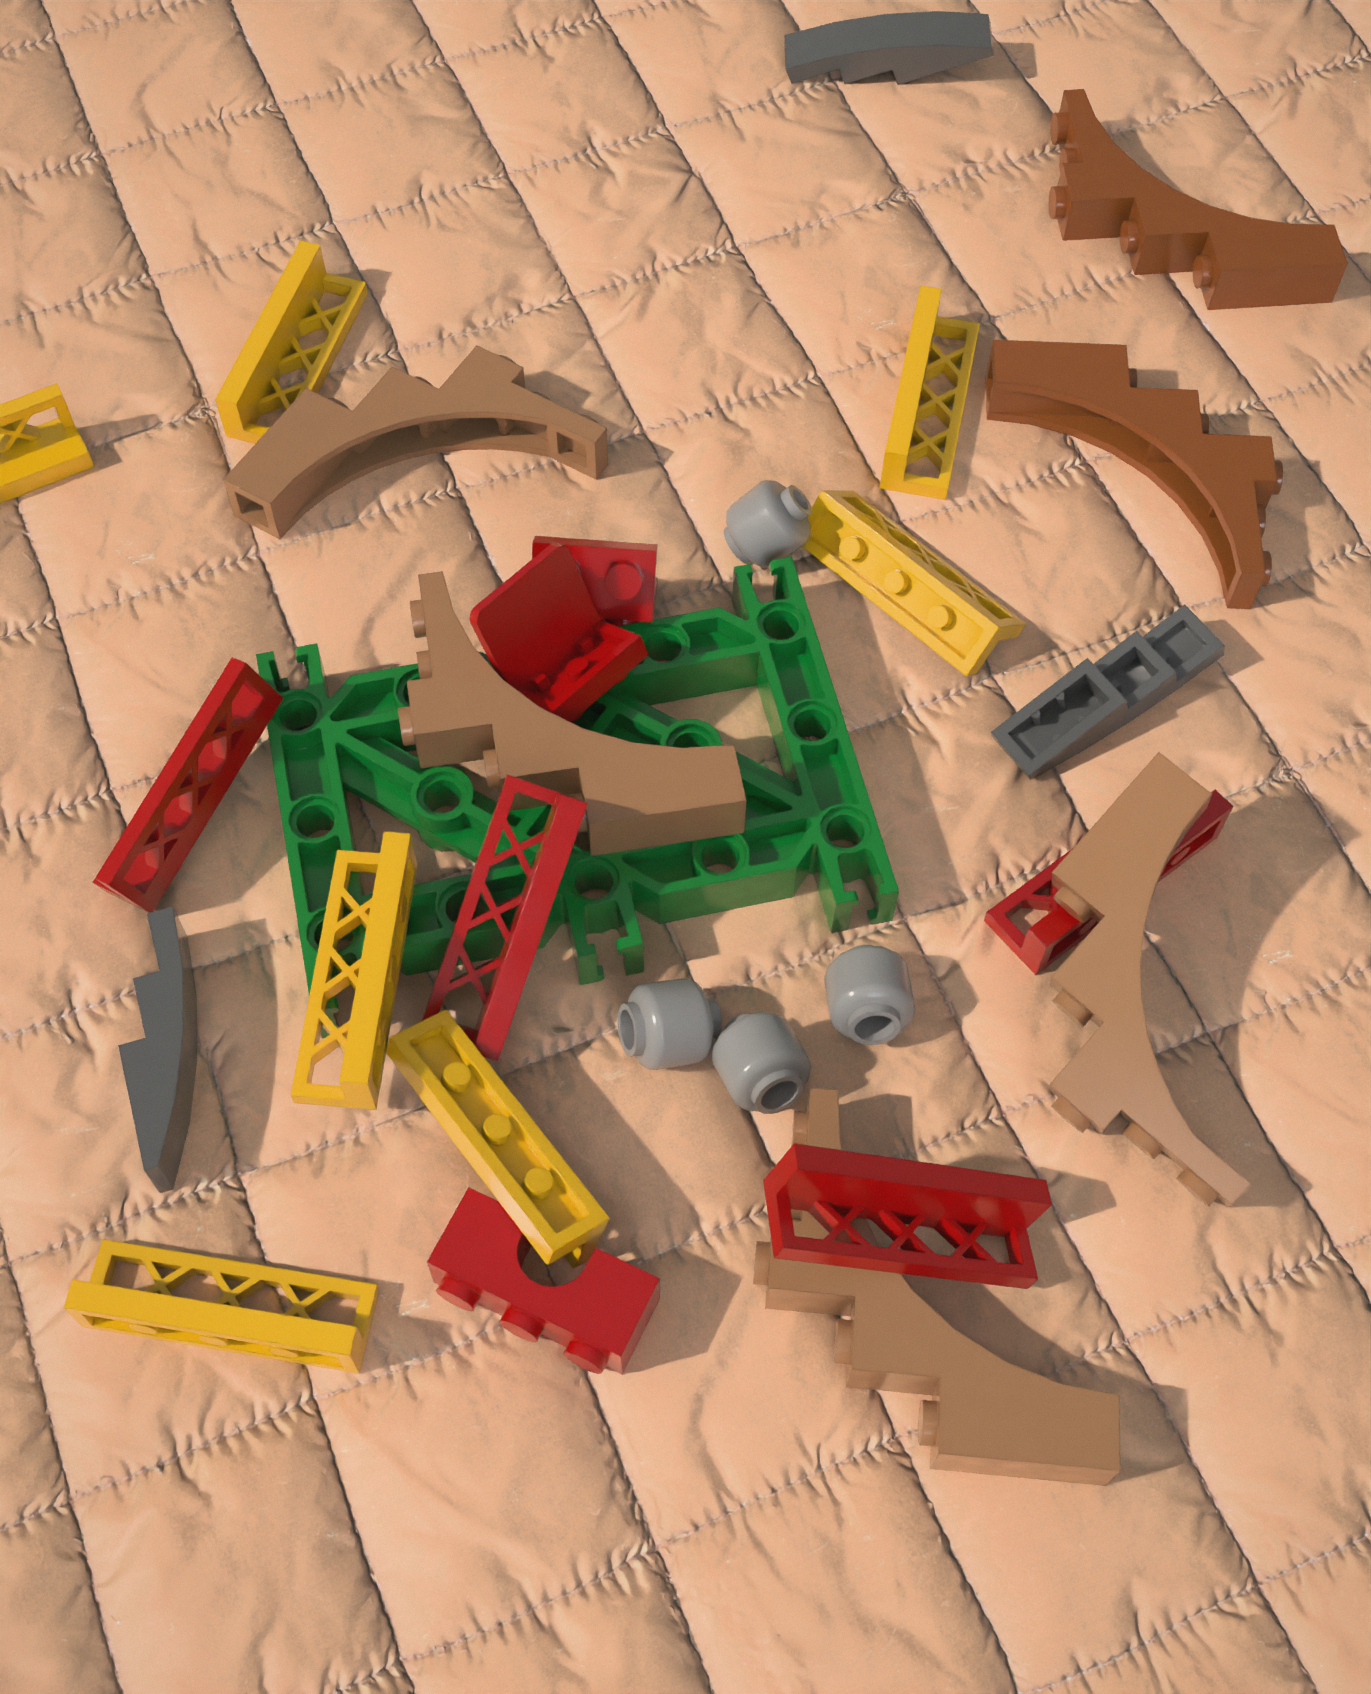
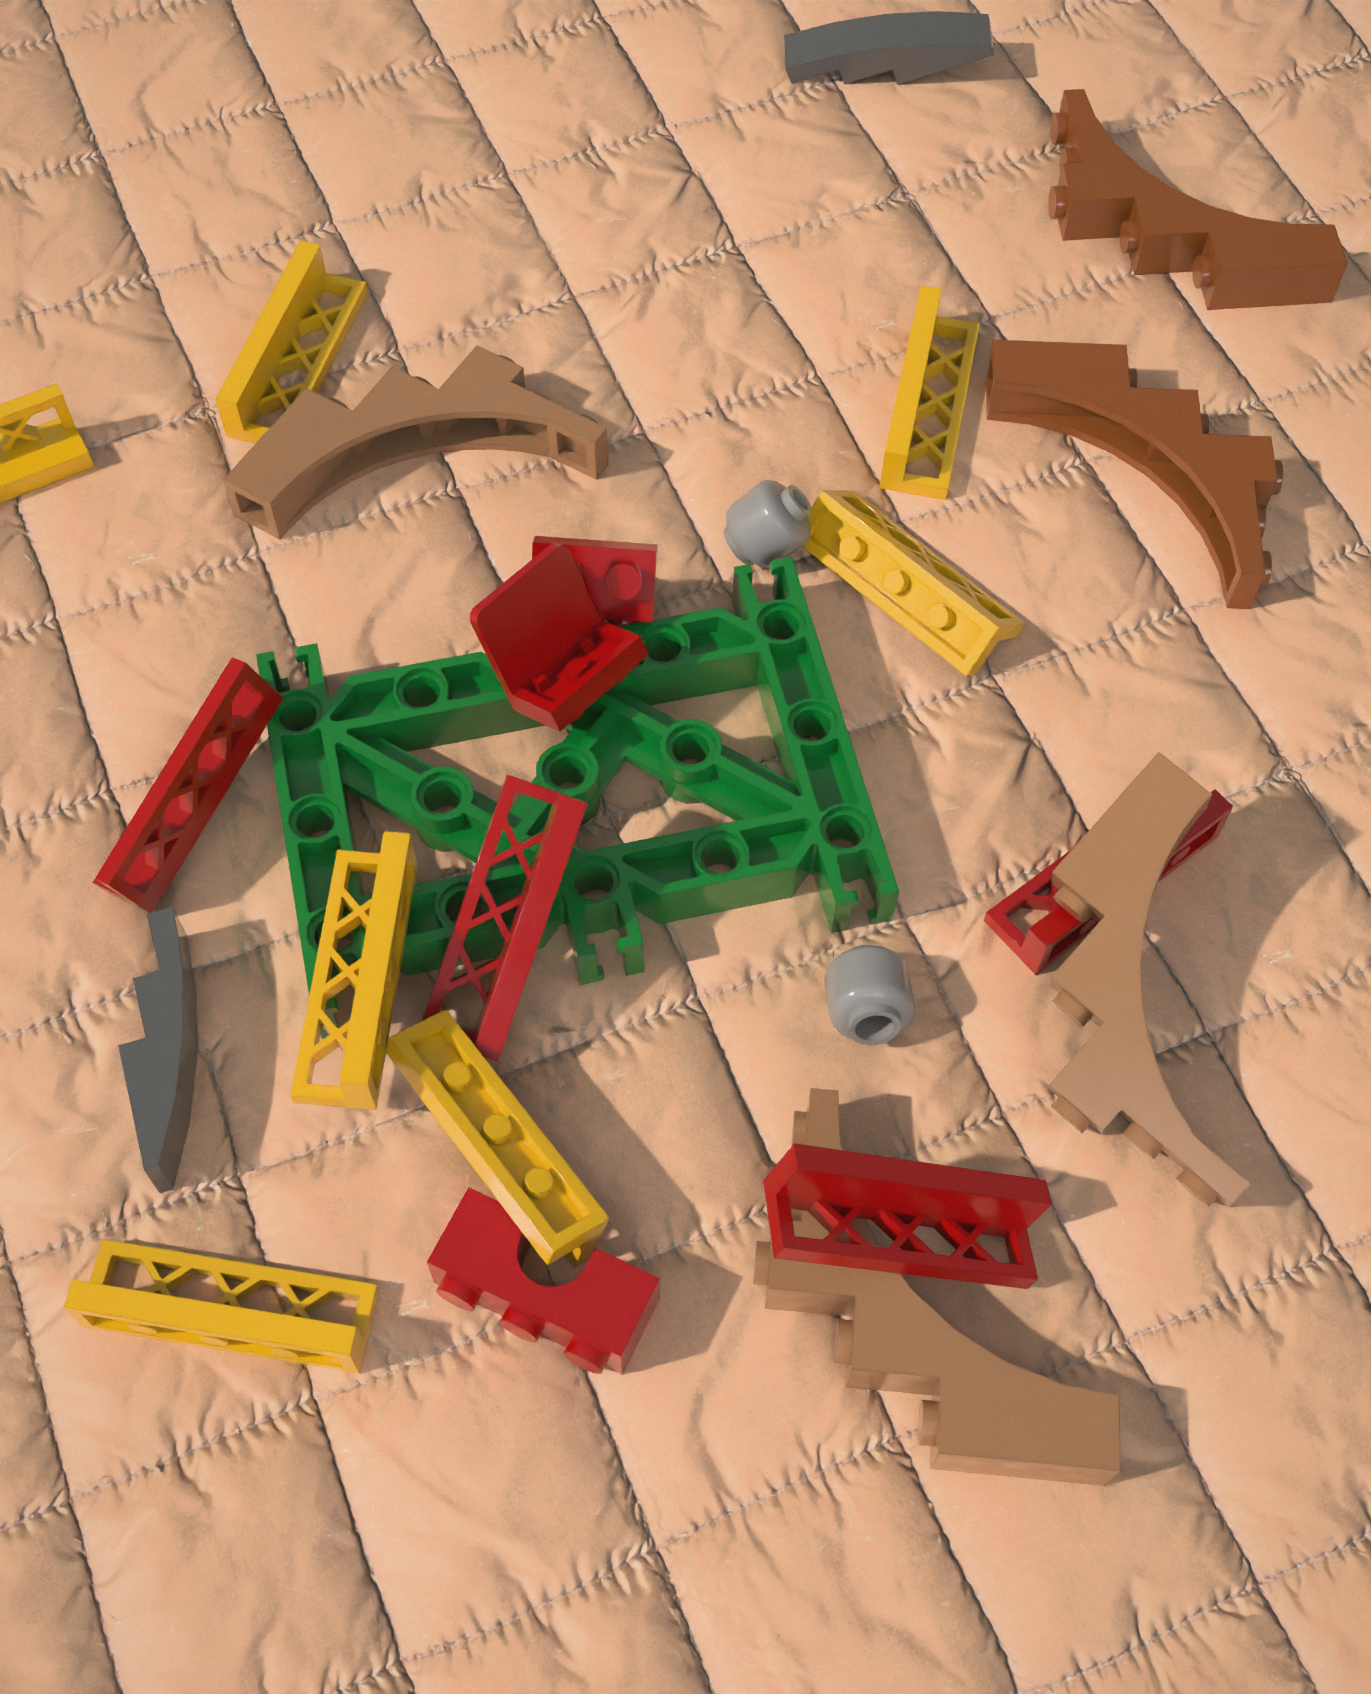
(633, 790): medium nougat arch -> none
(668, 1024): light grey head -> none
(761, 1062): light grey head -> none
(1109, 693): dark grey slope -> none

